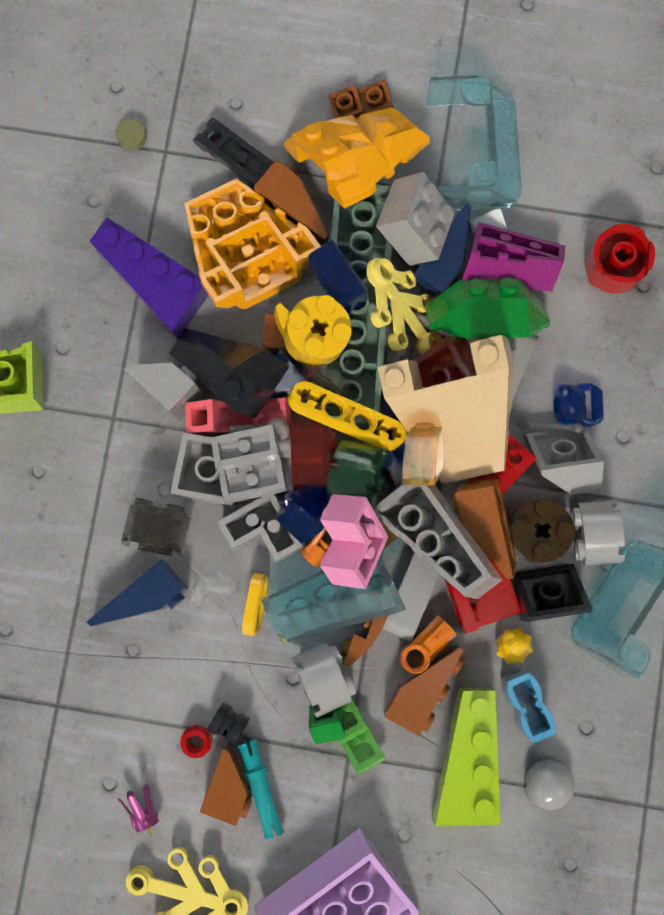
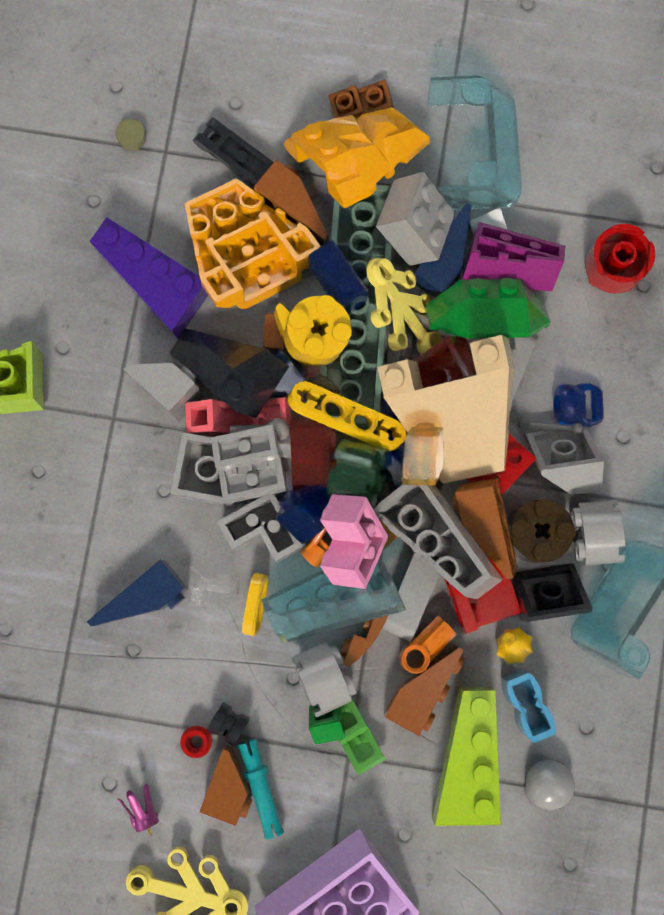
(156, 528): clear smoke brick -> none

